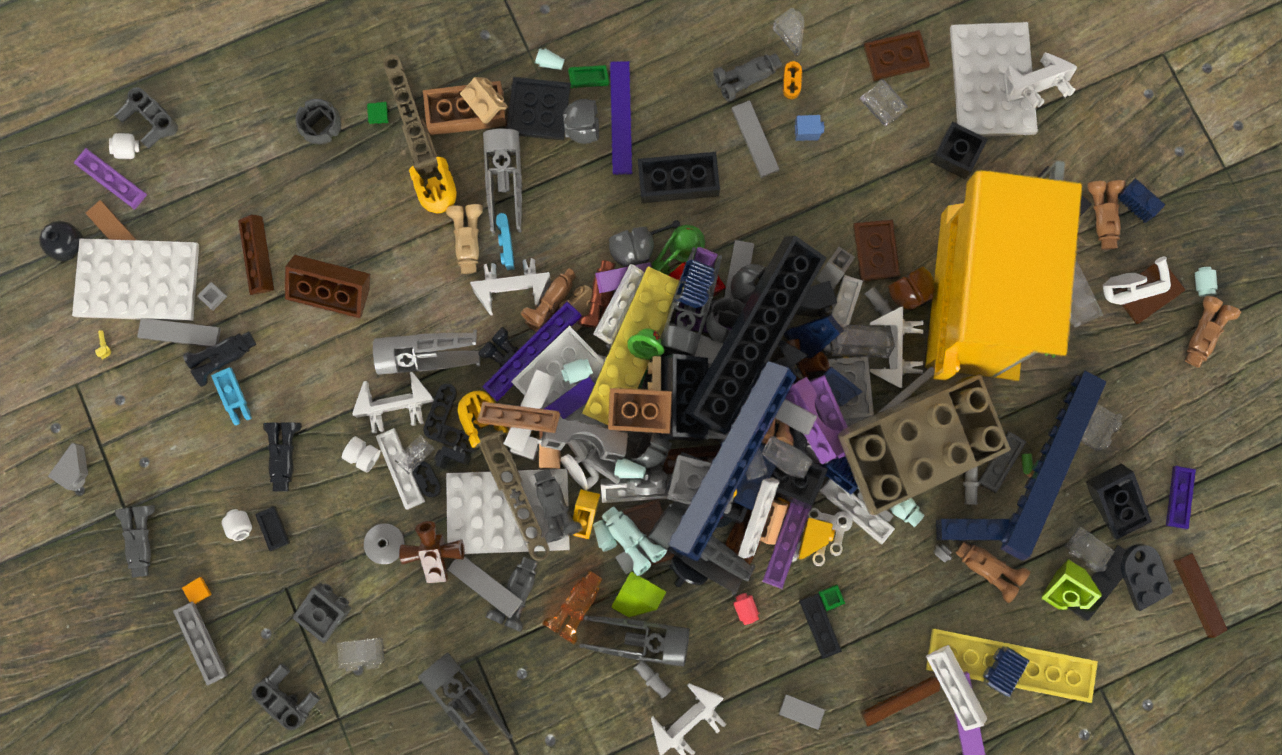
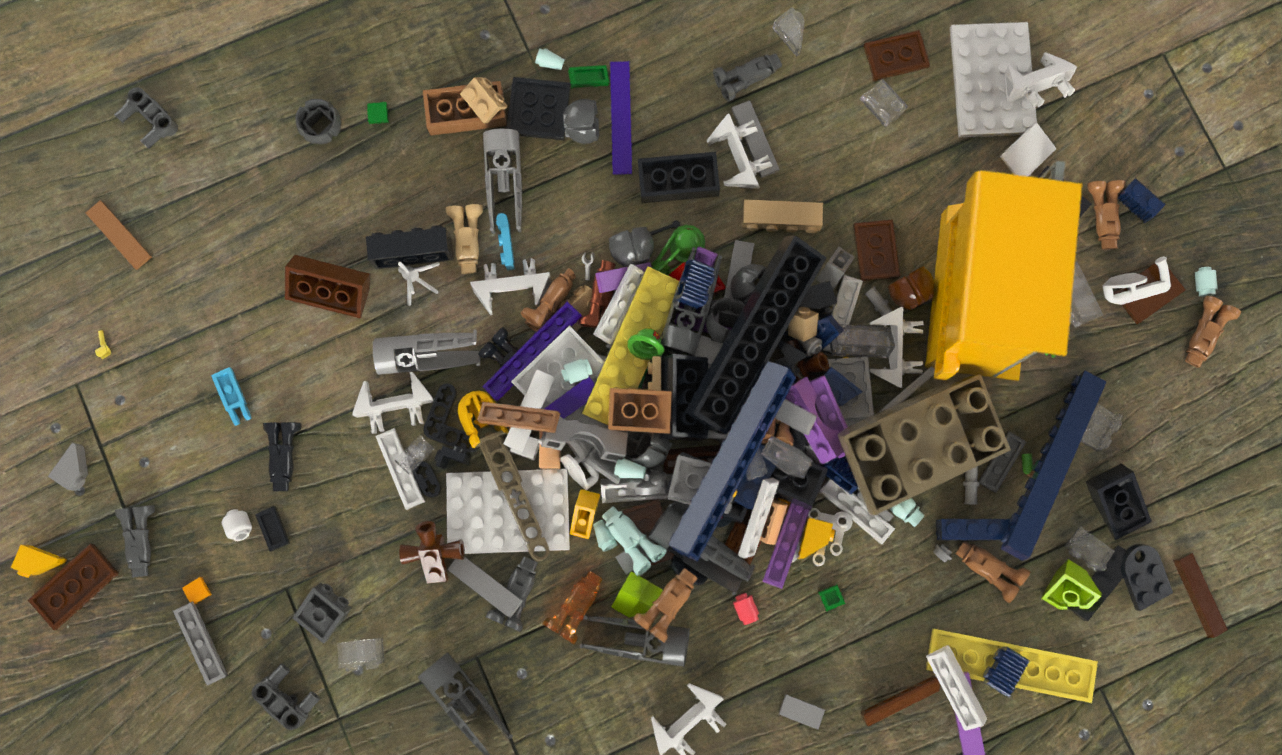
(35, 561): none -> yellow slope
(60, 240): black cylinder -> none
(73, 586): none -> reddish brown tile
(110, 178): medium lavender tile -> none
(123, 146): white head -> none
(136, 279): white plate -> none
(178, 332): light grey tile -> none
(212, 296): light grey plate -> none
(219, 355): black piece -> none
(256, 254): reddish brown slope -> none
(362, 455): white wheel -> none
(393, 539): light grey dish -> none
(409, 247): none -> black brick
(412, 274): none -> white plant
(426, 161): dark tan piece -> none
(554, 505): dark grey piece -> none
(587, 265): none -> white hand
(652, 679): light grey pin -> none
(668, 603): none -> medium nougat piece
(747, 169): none -> white hose
(782, 215): none -> tan brick
(787, 80): light orange beam -> none
(803, 324): none -> tan brick
(808, 127): medium blue brick -> none
(811, 346): none -> light grey cone
(820, 626): black tile -> none
(959, 150): black brick -> none
(1028, 151): none -> white piece
(1180, 497): dark purple tile -> none

